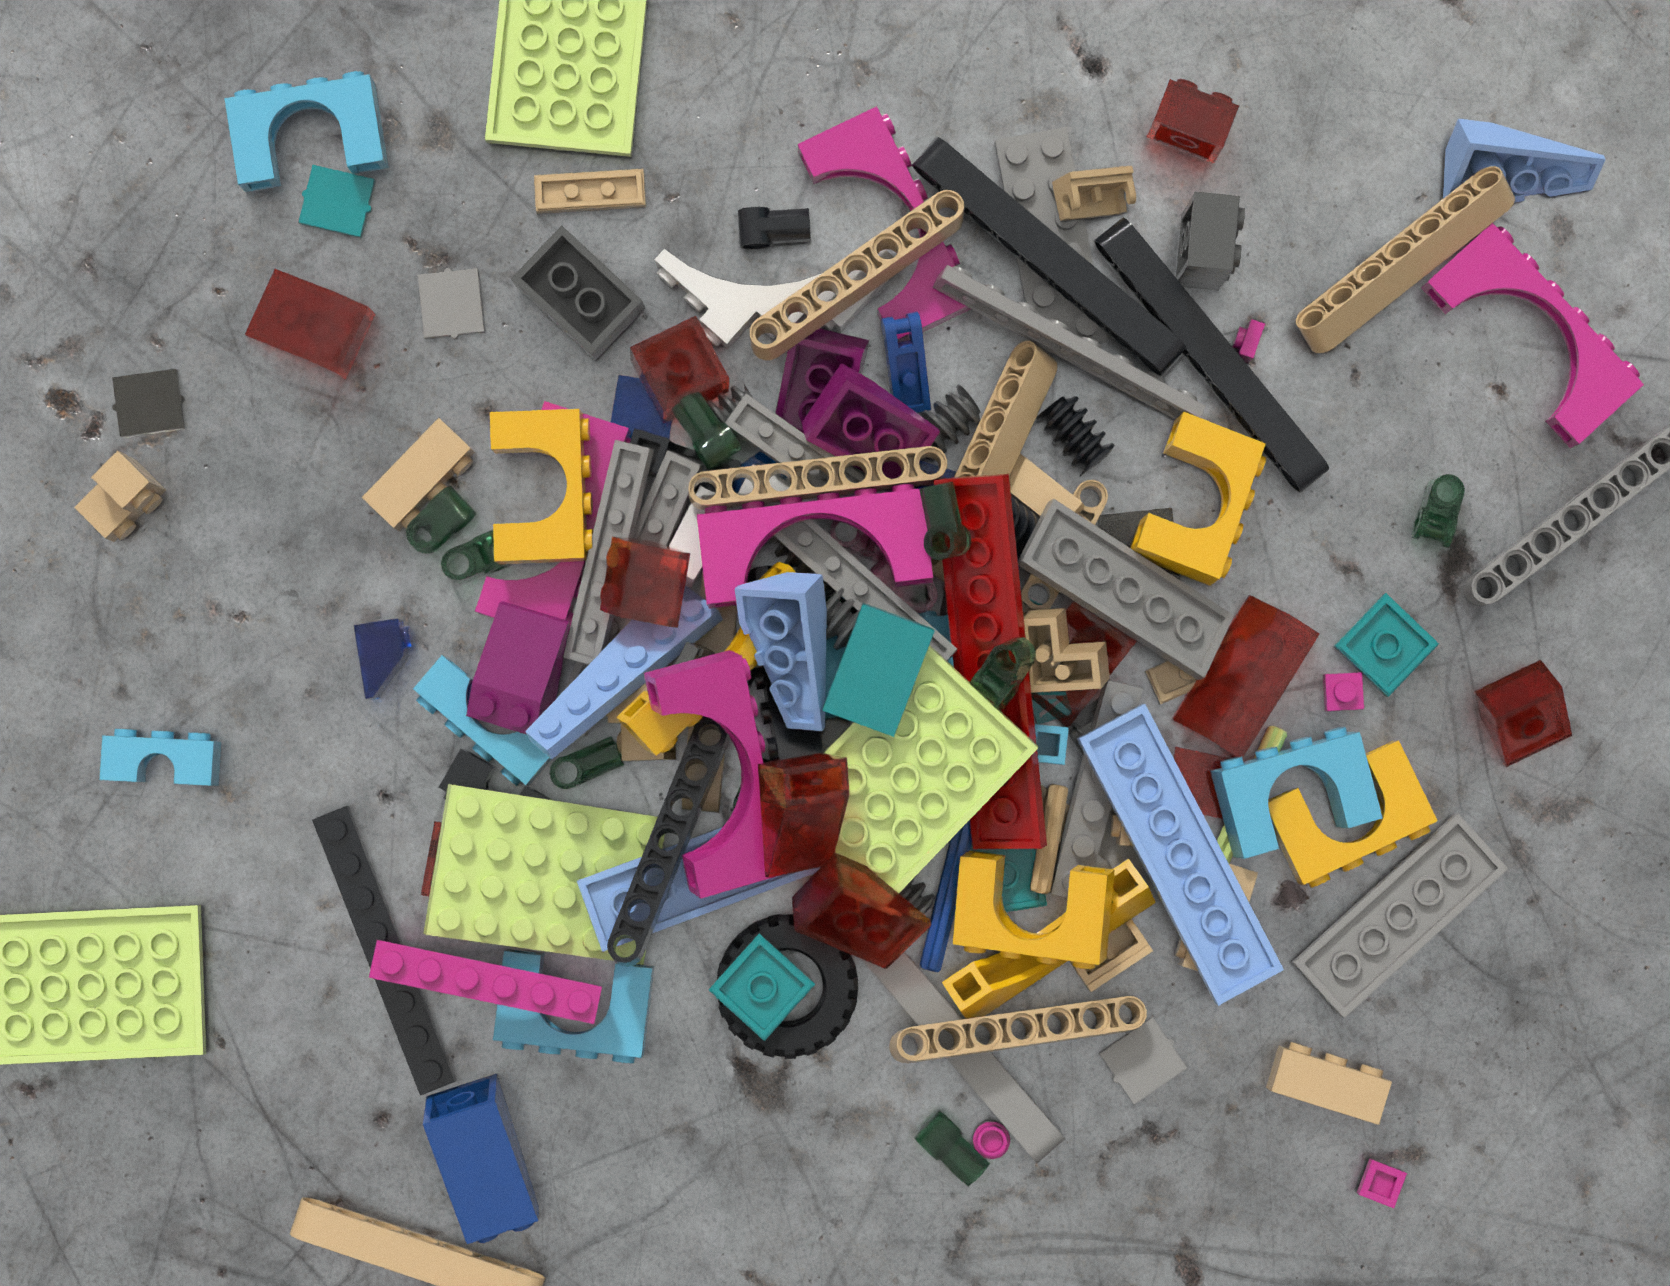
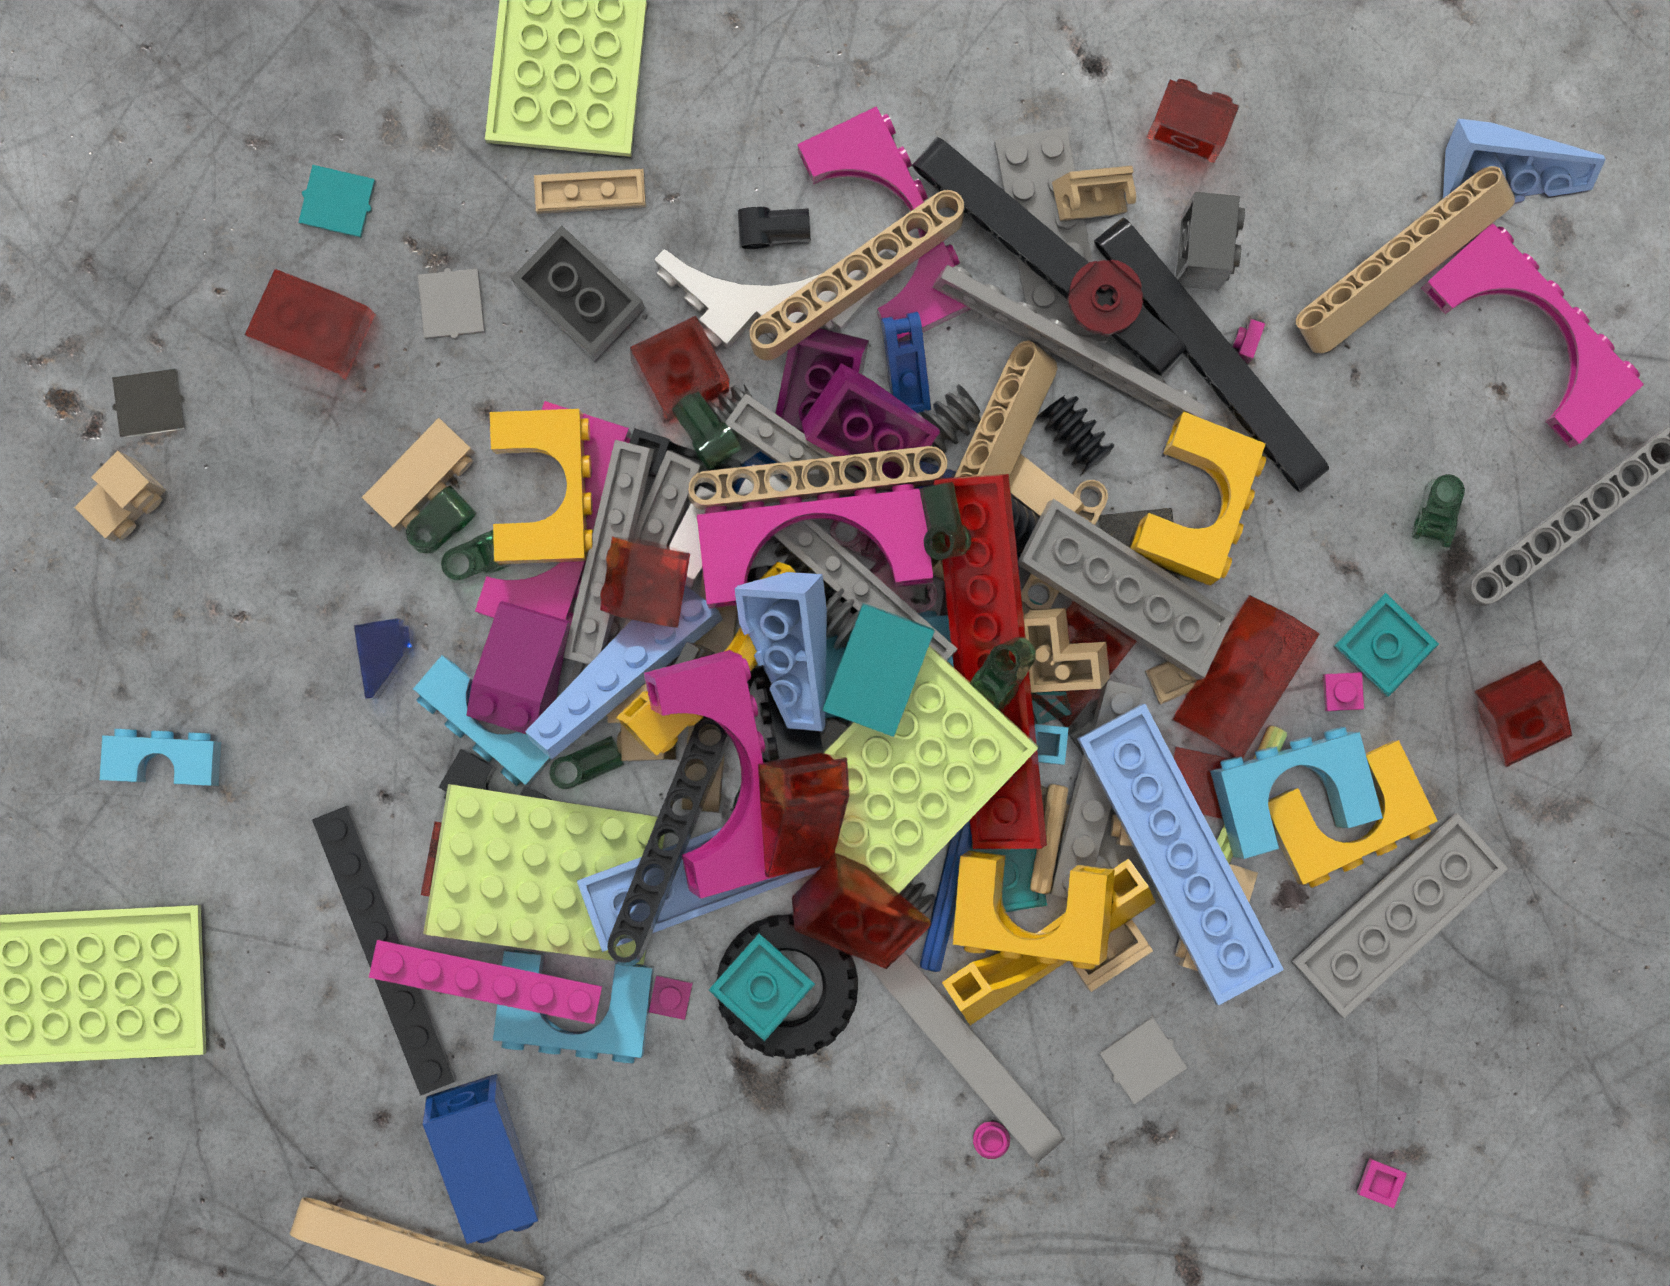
(258, 116): medium azure arch -> none
(635, 408): clear blue piece -> none
(670, 997): none -> dark pink plate
(945, 1142): clear green piece -> none
(1035, 1024): tan beam -> none
(1106, 318): none -> dark red plate
(1329, 1082): tan brick -> none

